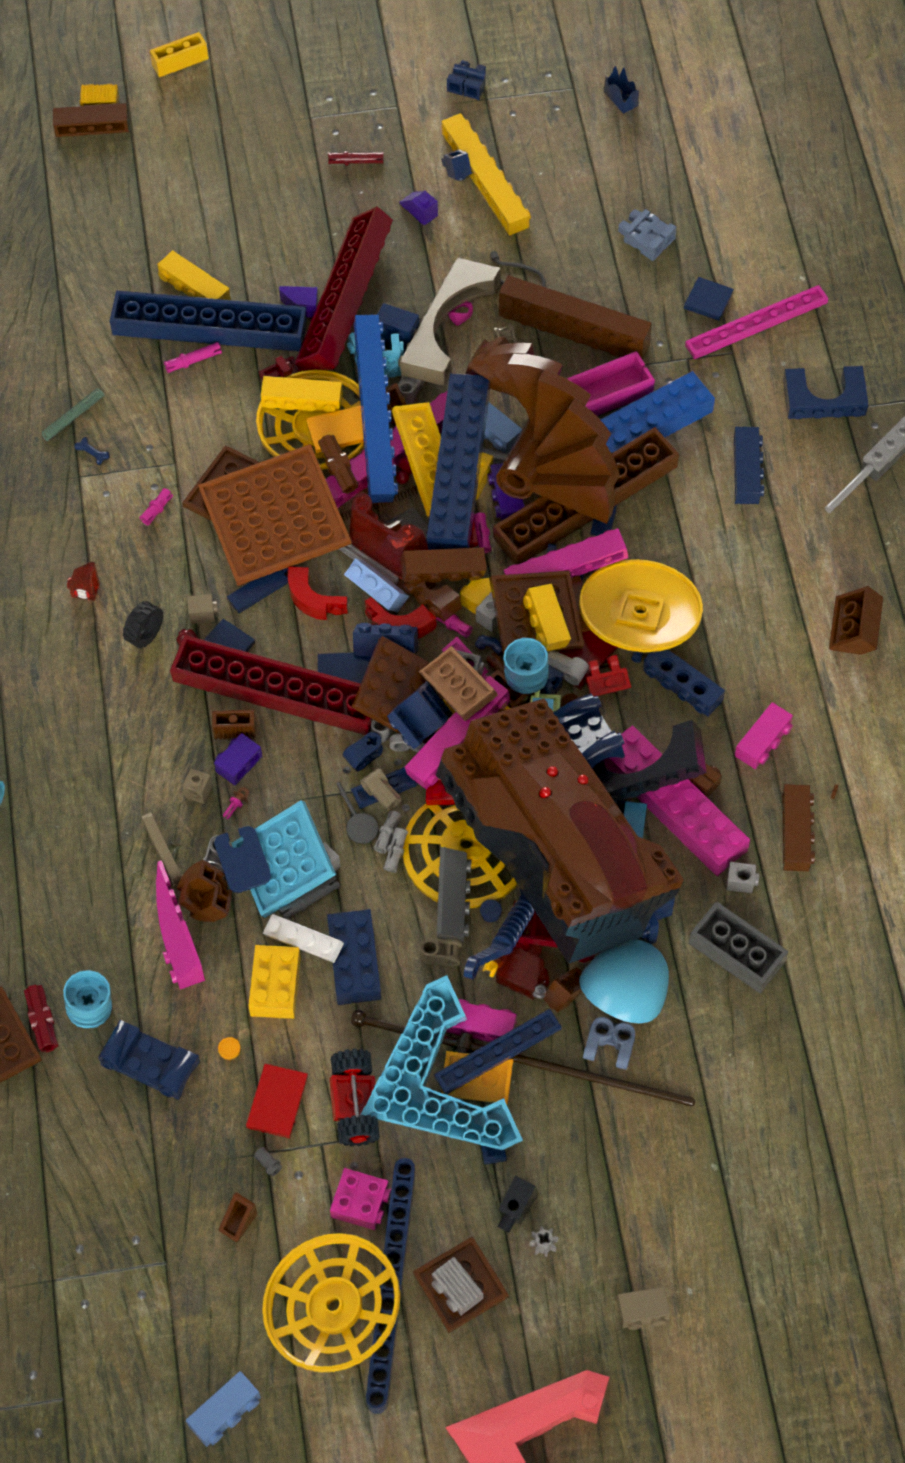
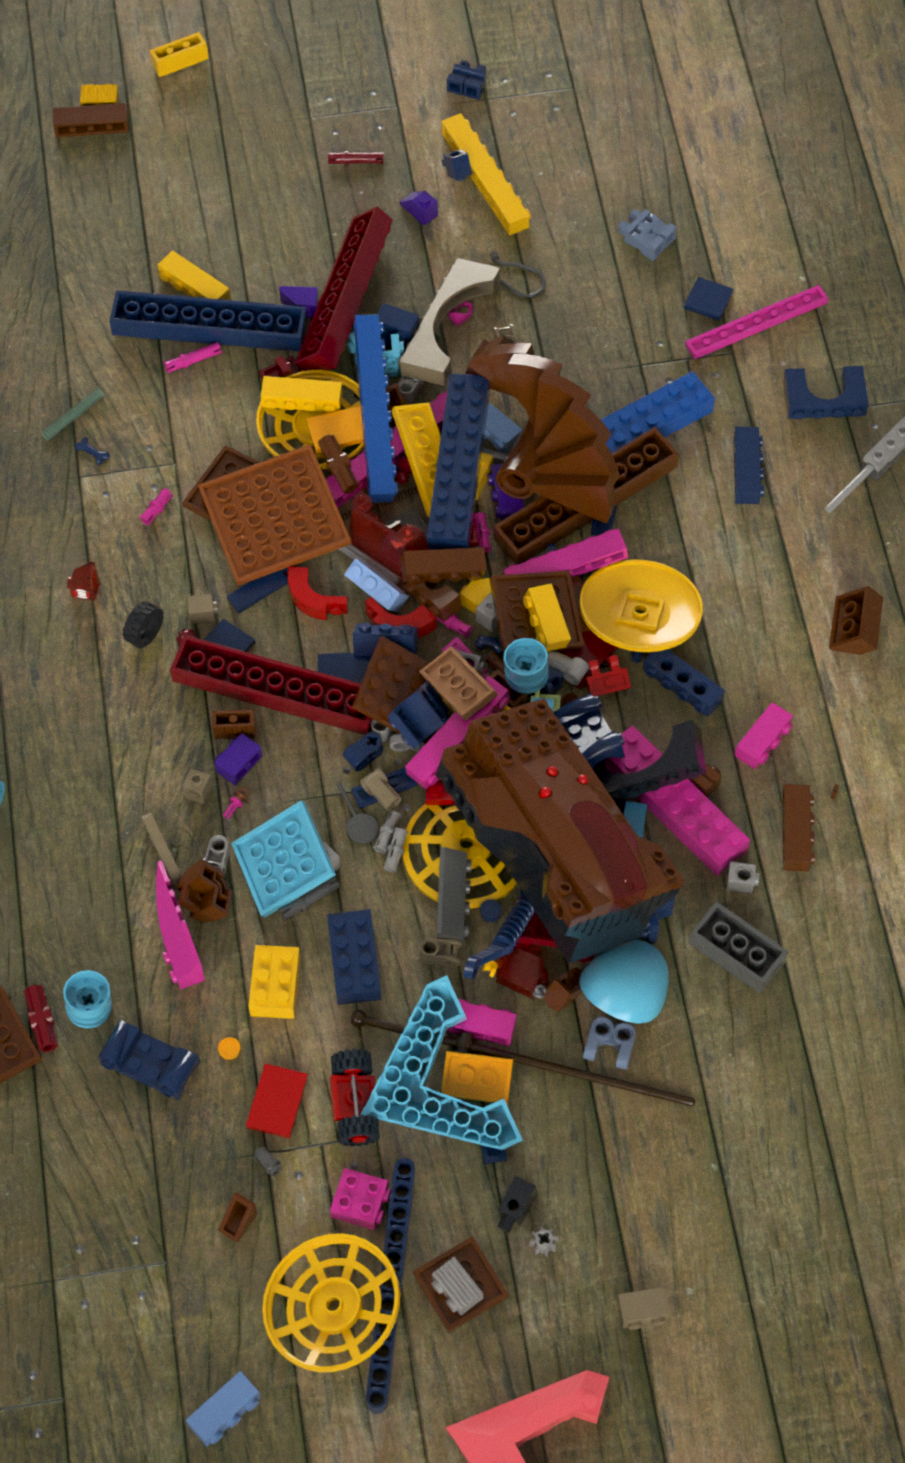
(245, 865): dark blue piece -> none
(303, 937): white plate -> none
(497, 1051): dark blue tile -> none
(573, 318): reddish brown brick -> none
(615, 383): dark pink piece -> none
(617, 82): dark blue piece -> none

